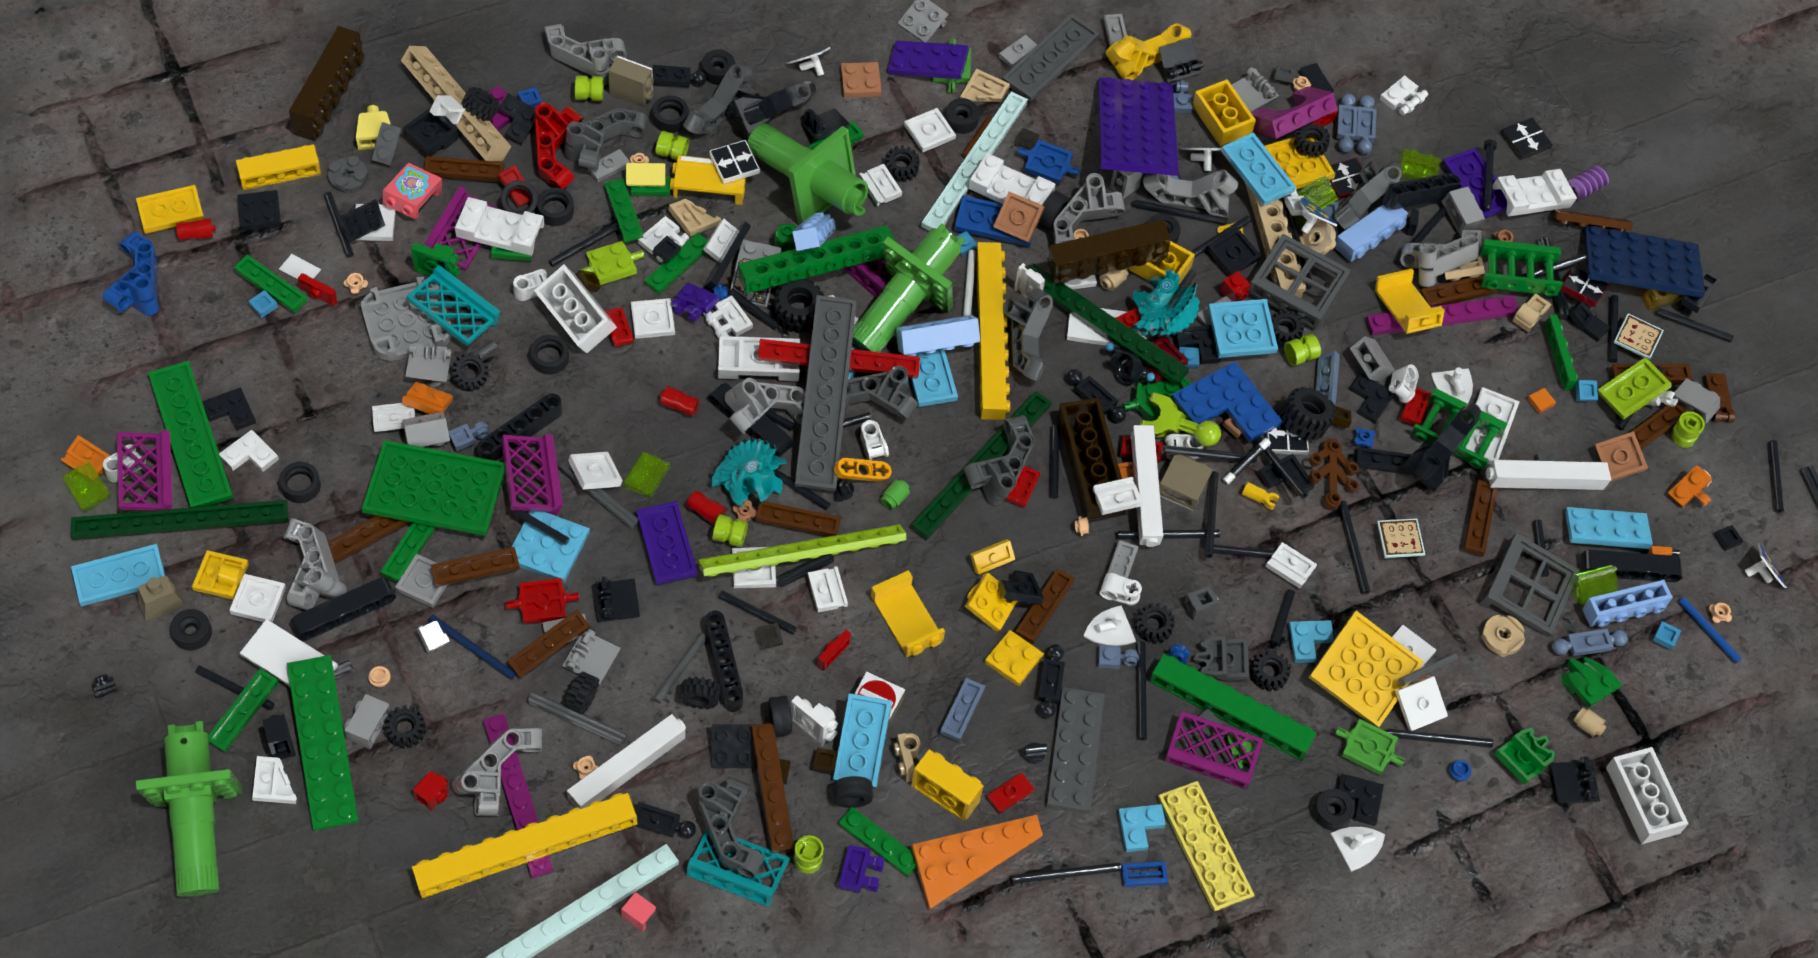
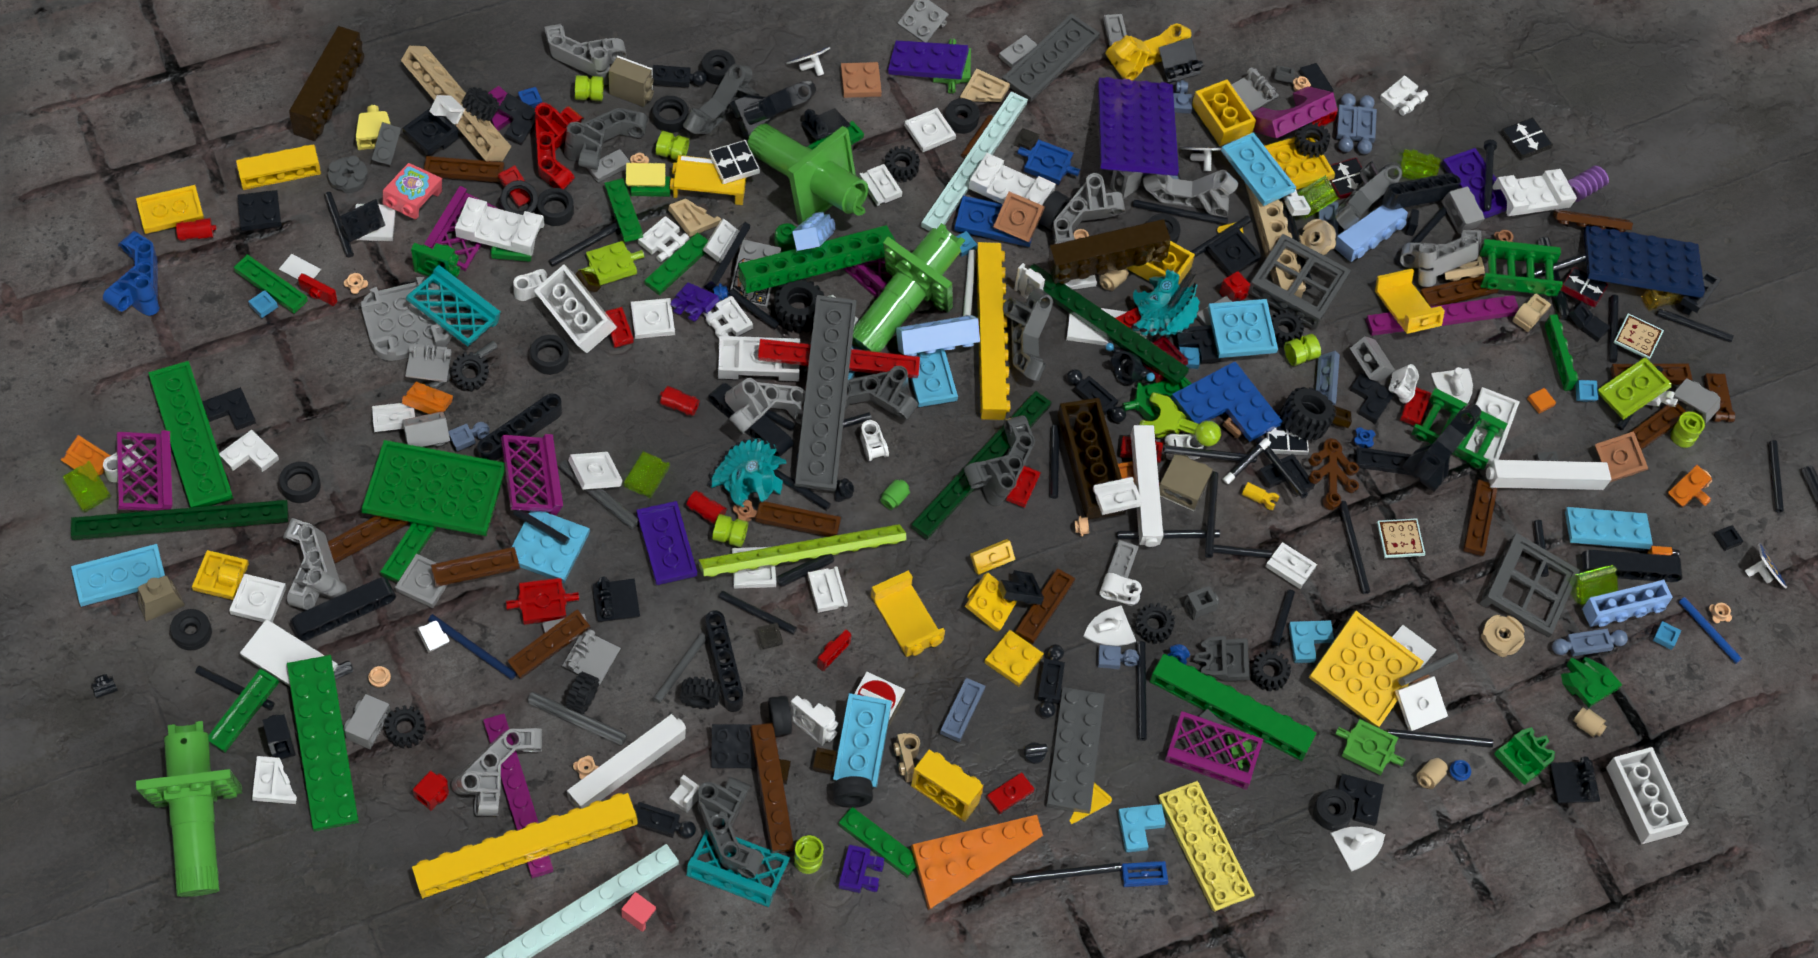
(667, 249): black plate -> none
(685, 795): none -> white panel
(868, 464): light orange beam -> none
(1099, 800): none -> yellow sticker
(1312, 213): shield -> none
(1432, 773): none -> tan brick

